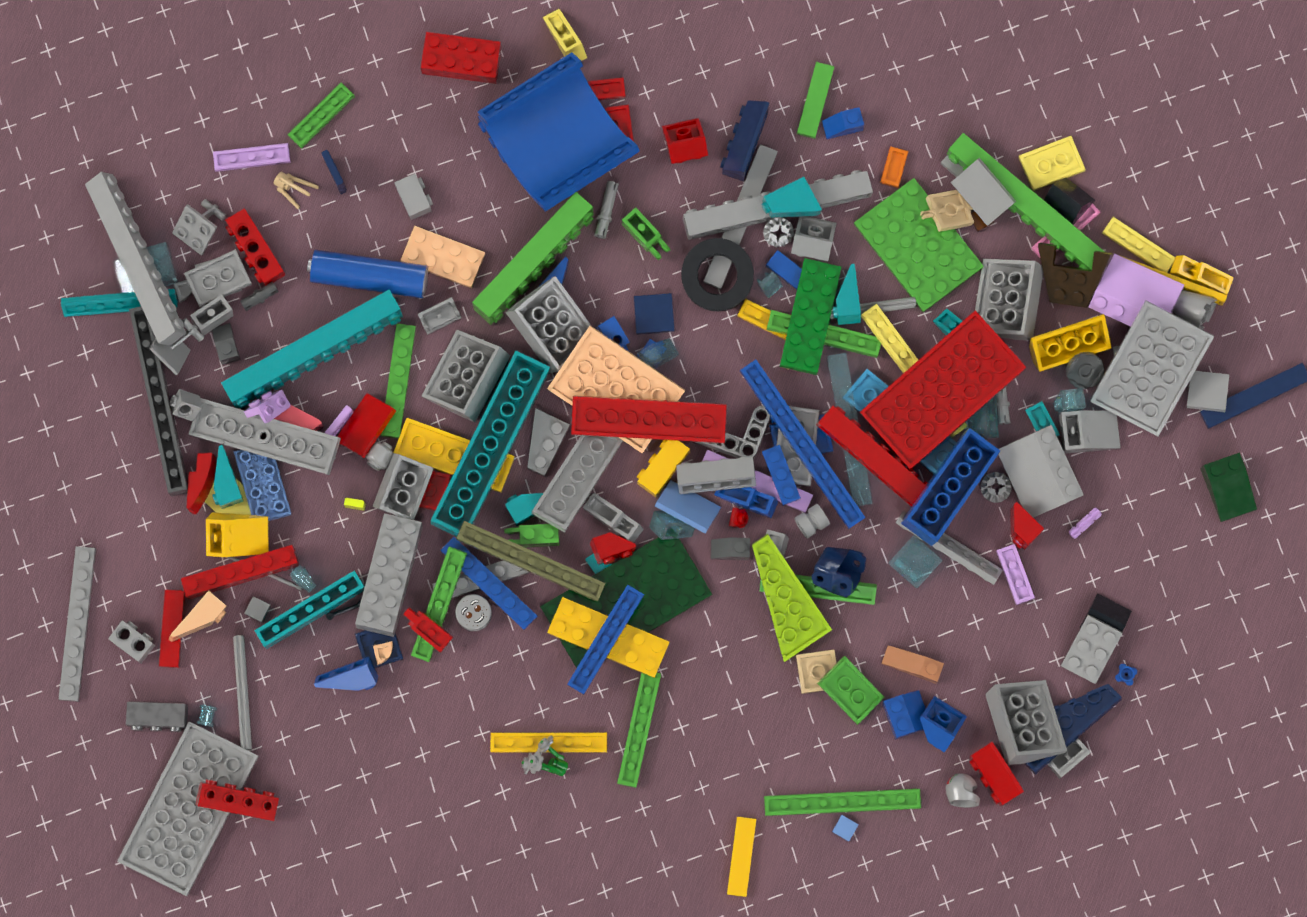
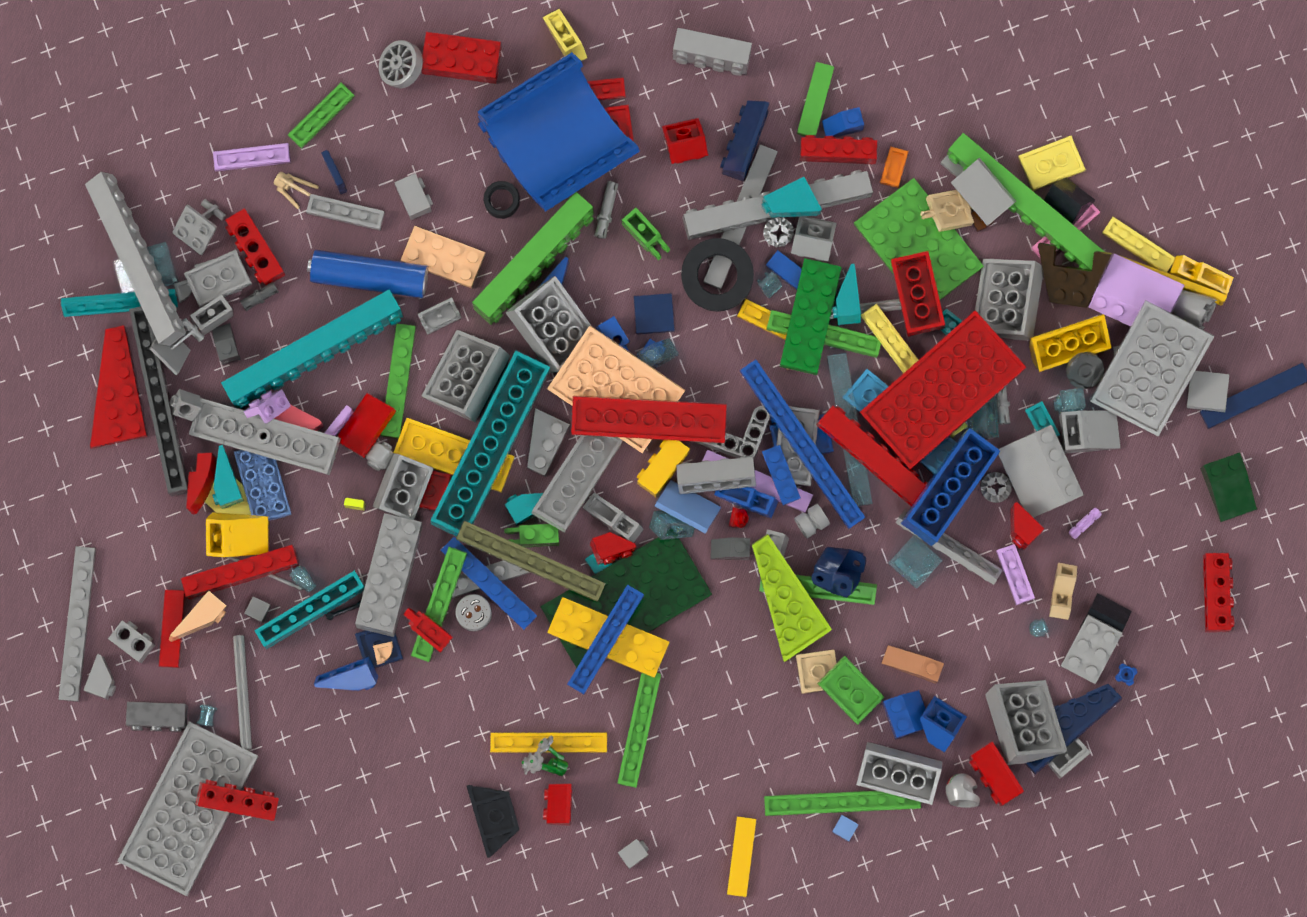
(100, 679): none -> light grey slope
(118, 404): none -> red wing
(345, 212): none -> light grey plate
(396, 62): none -> light grey wheel
(494, 817): none -> black wing
(499, 213): none -> black tyre
(559, 804): none -> red slope
(634, 853): none -> light grey brick
(711, 51): none -> light grey brick
(838, 150): none -> red brick
(899, 773): none -> light grey slope
(917, 293): none -> red brick
(1038, 628): none -> clear light blue plate
(1063, 590): none -> tan brick
(1217, 592): none -> red brick

